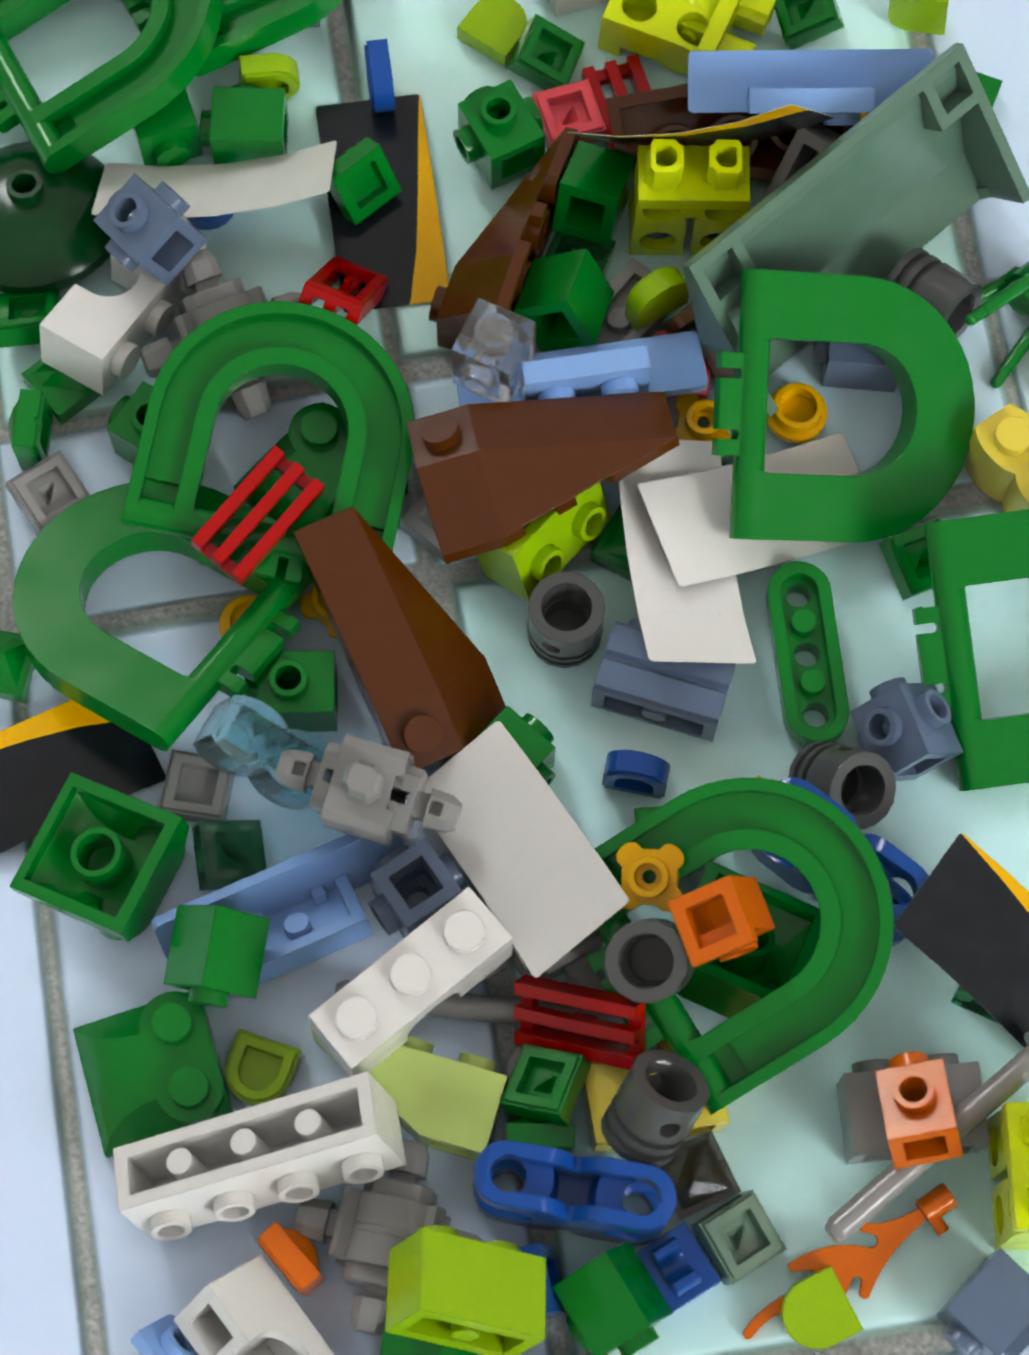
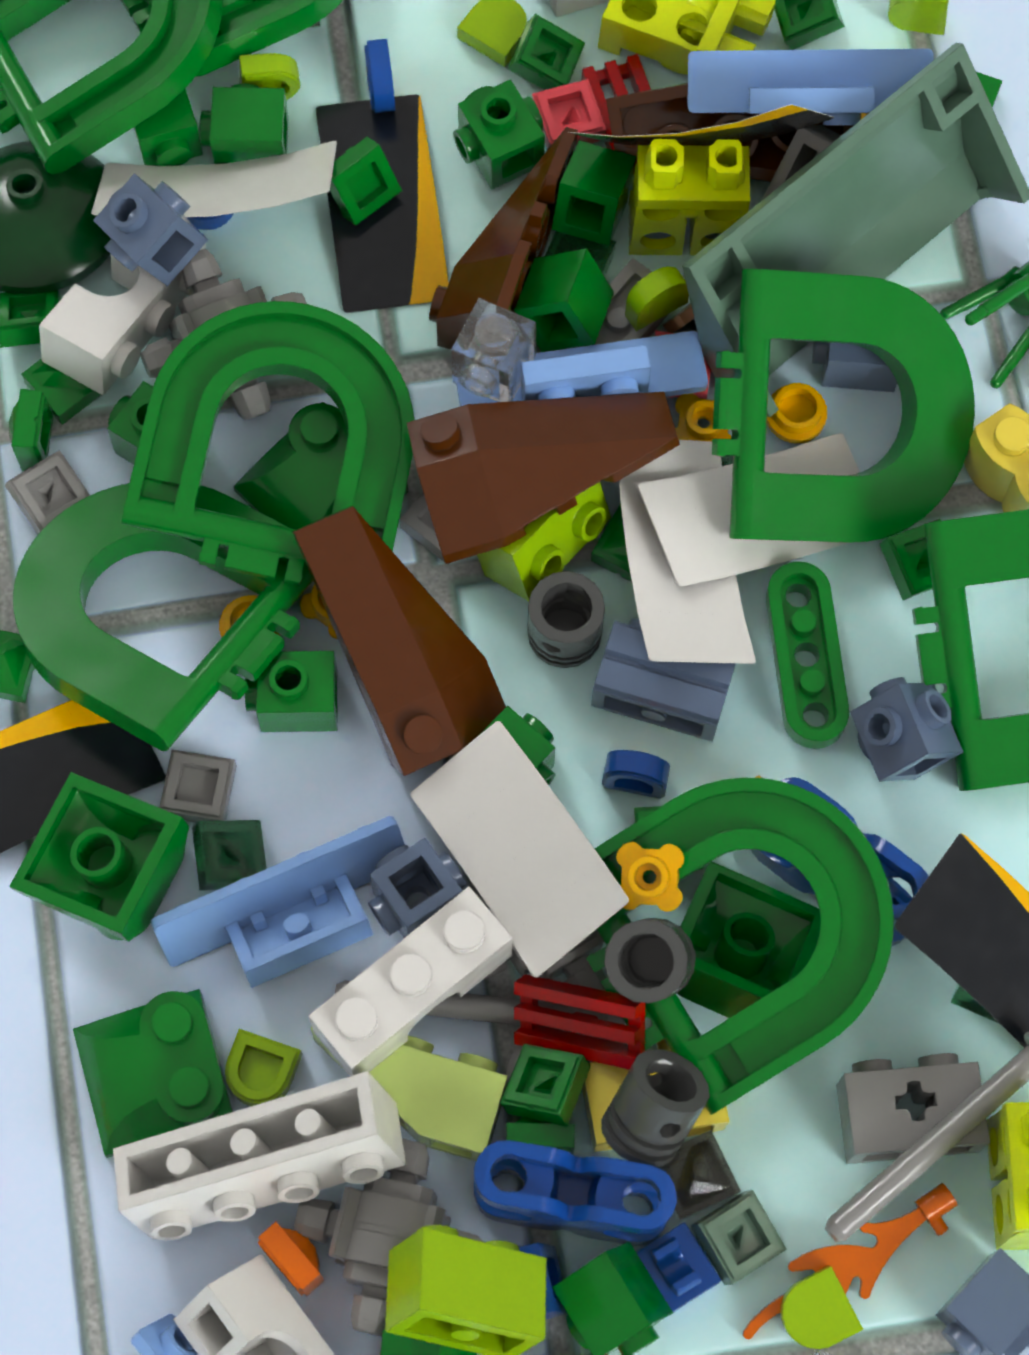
(216, 954): green brick -> none
(247, 741): clear light blue brick -> none
(291, 475): red tile -> none
(358, 306): red tile -> none
(364, 790): light grey piece -> none
(721, 919): orange brick -> none
(850, 776): dark grey piece -> none
(920, 1129): orange brick -> none
(939, 285): dark grey piece -> none

